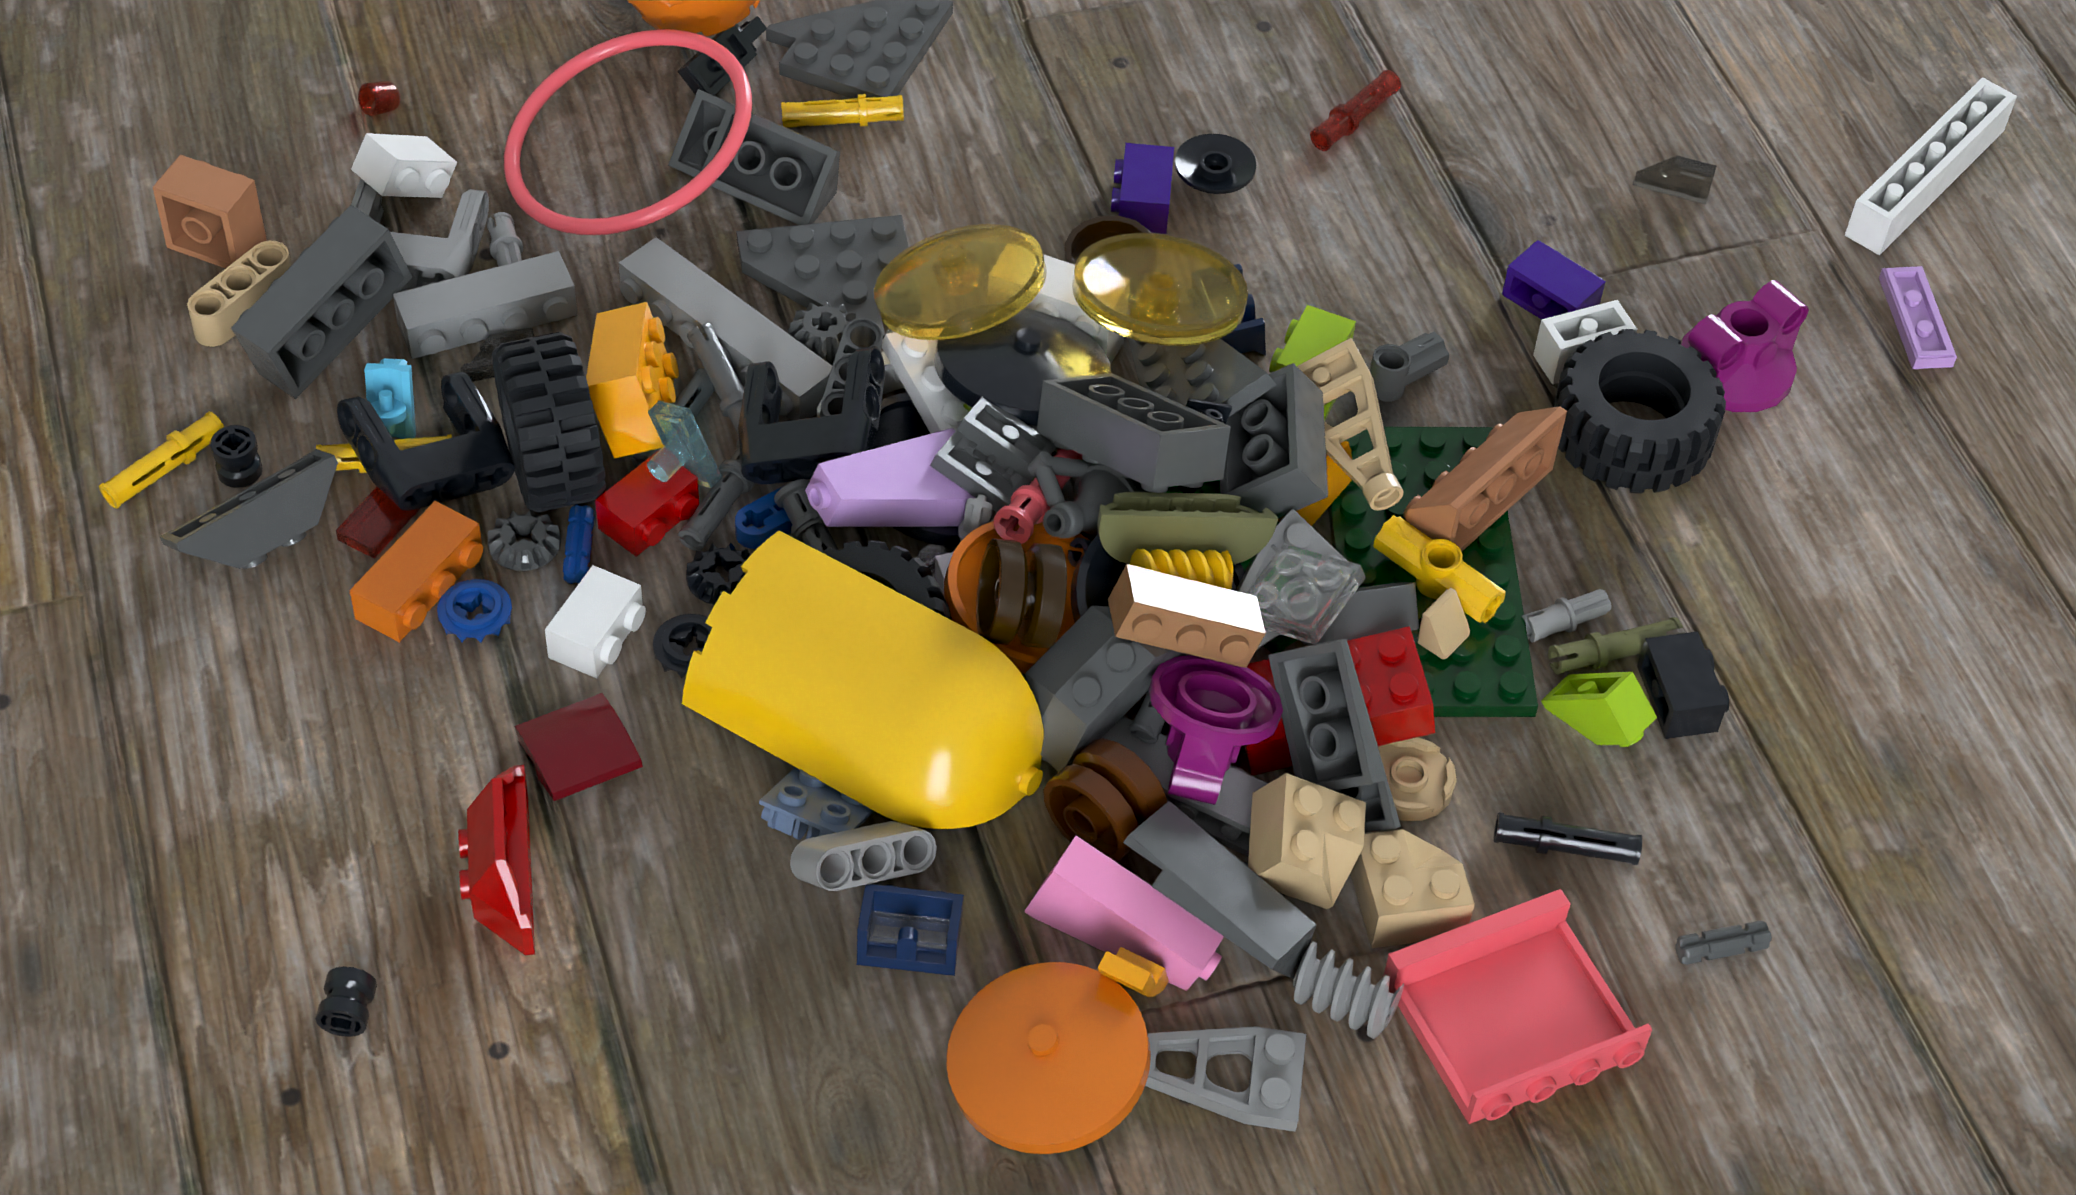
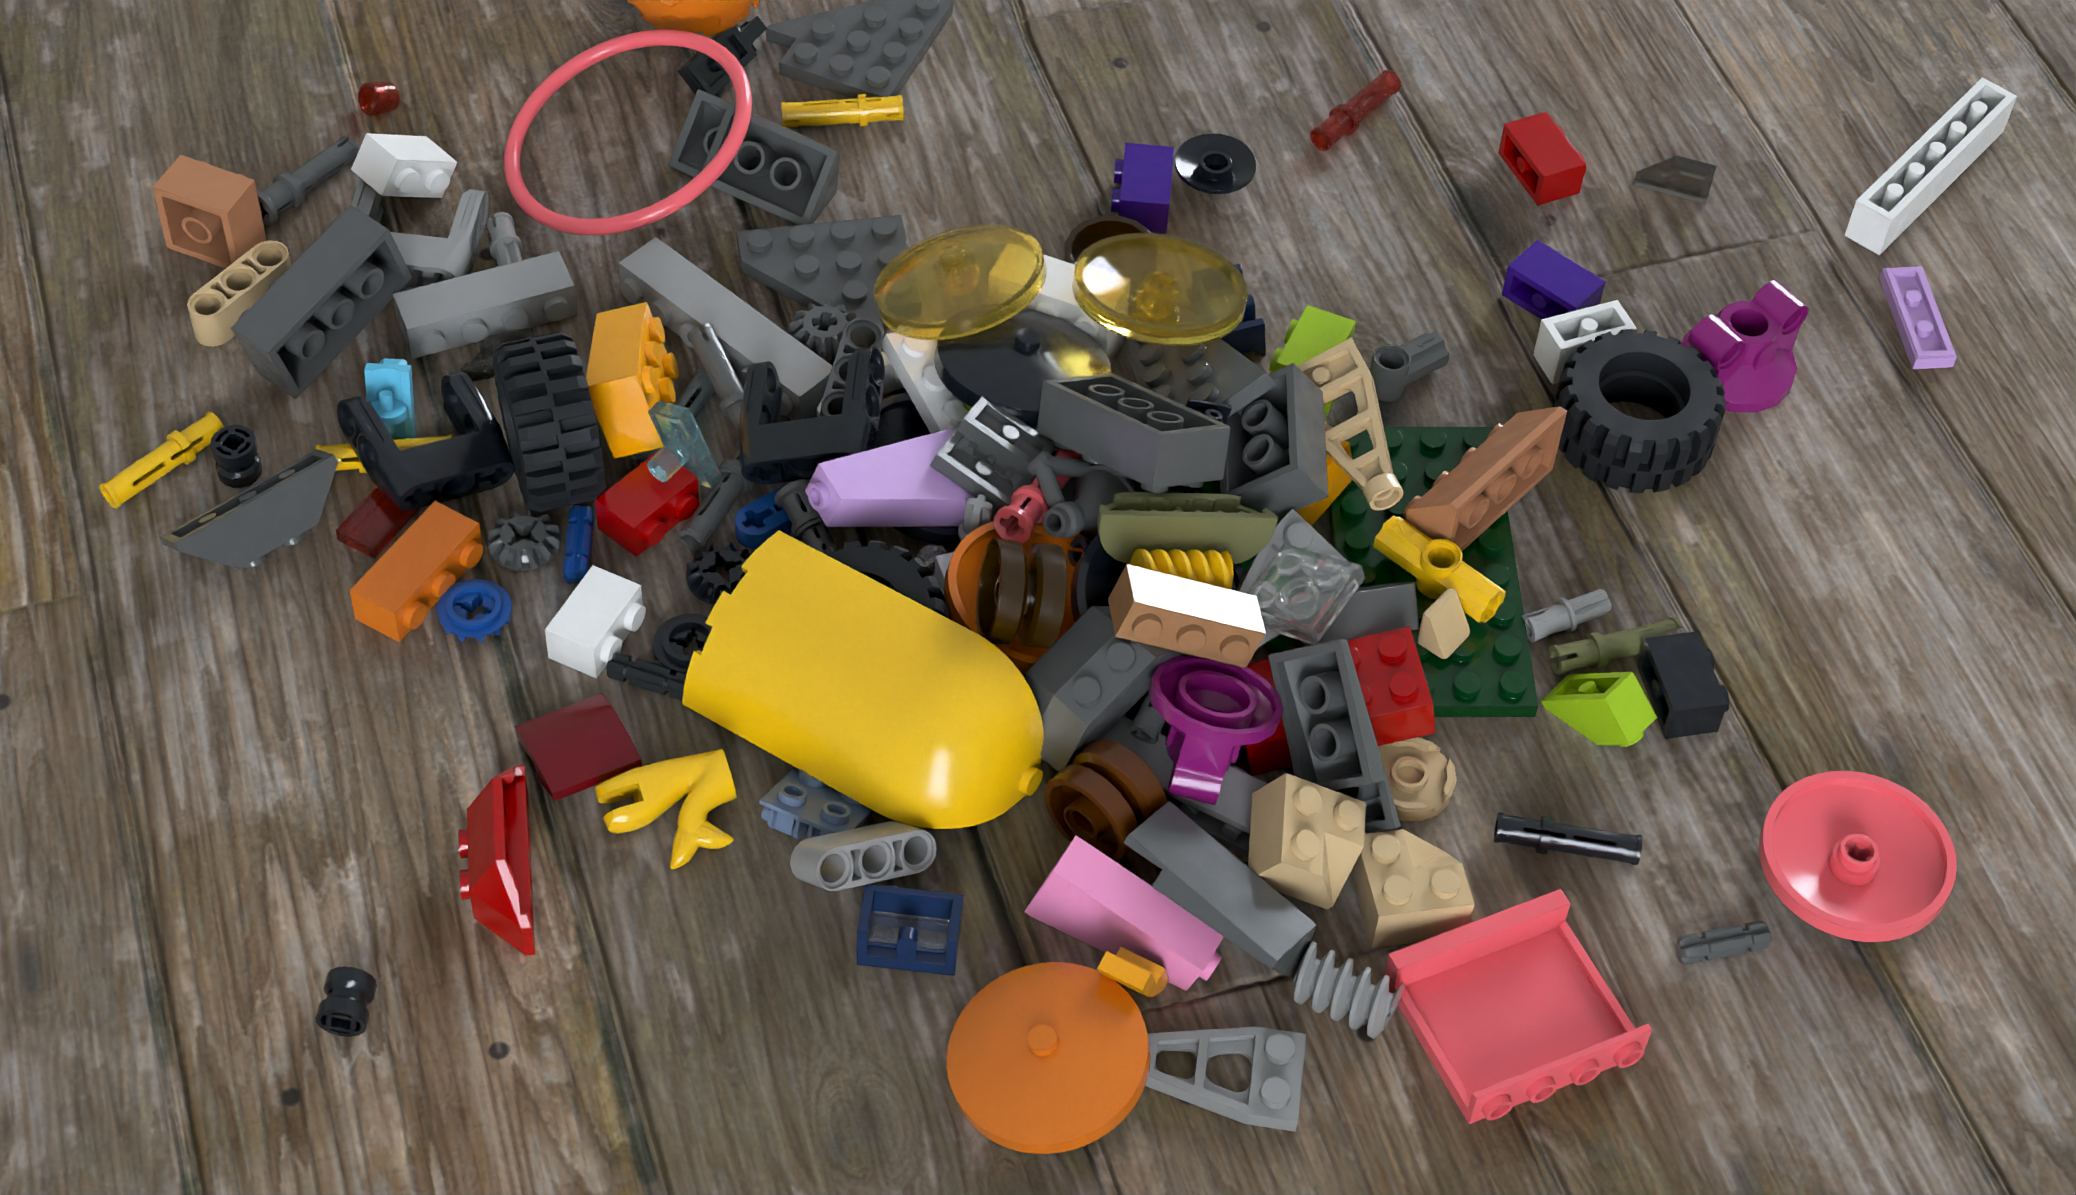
(291, 188): none -> dark grey pin
(646, 675): none -> black axle
(658, 786): none -> yellow piece
(1542, 158): none -> red brick
(1857, 856): none -> coral dish

